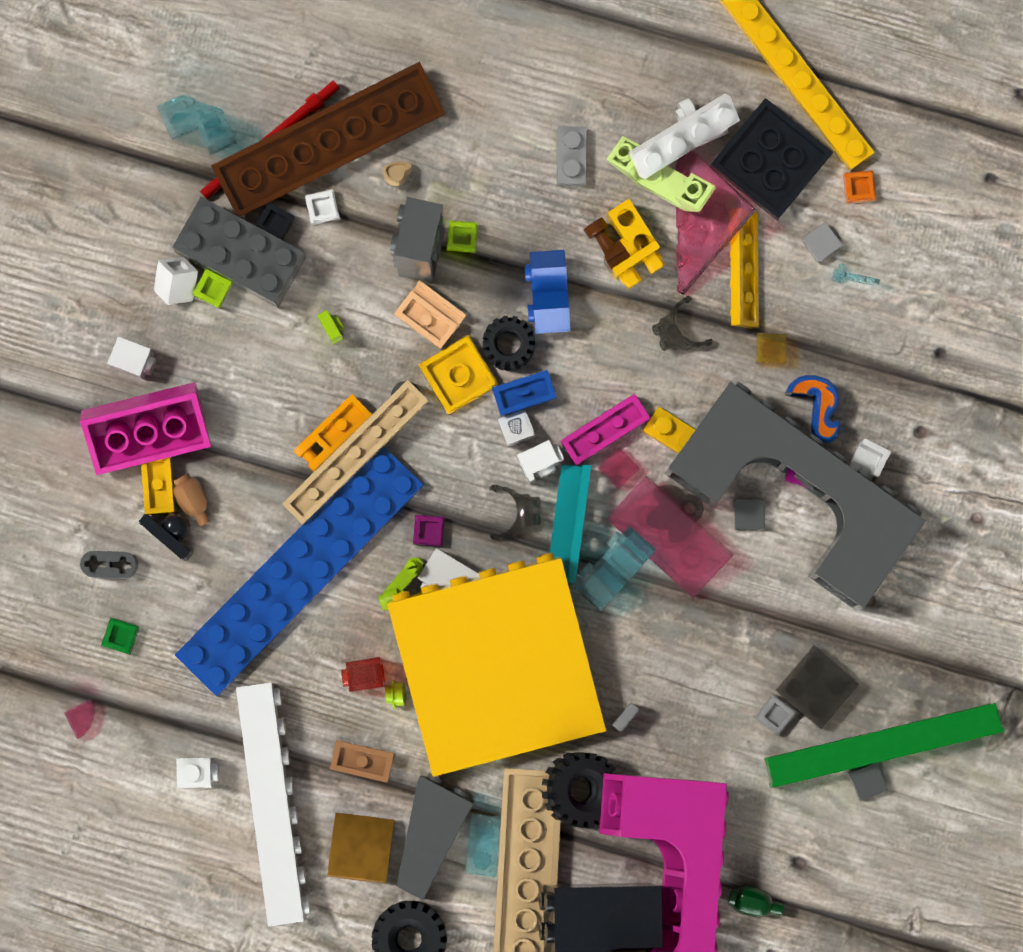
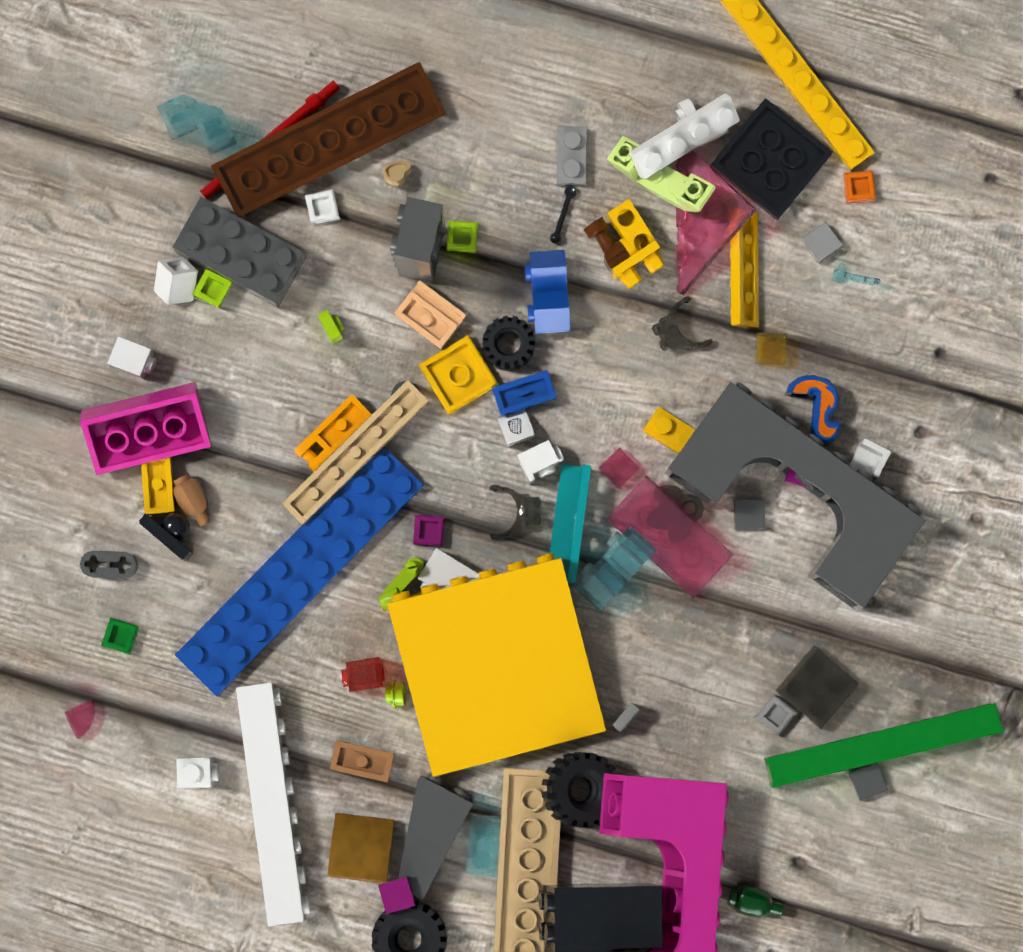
(275, 221): black plate -> none
(396, 895): none -> magenta tile
(570, 193): none -> black hinge
(605, 429): dark pink plate -> none

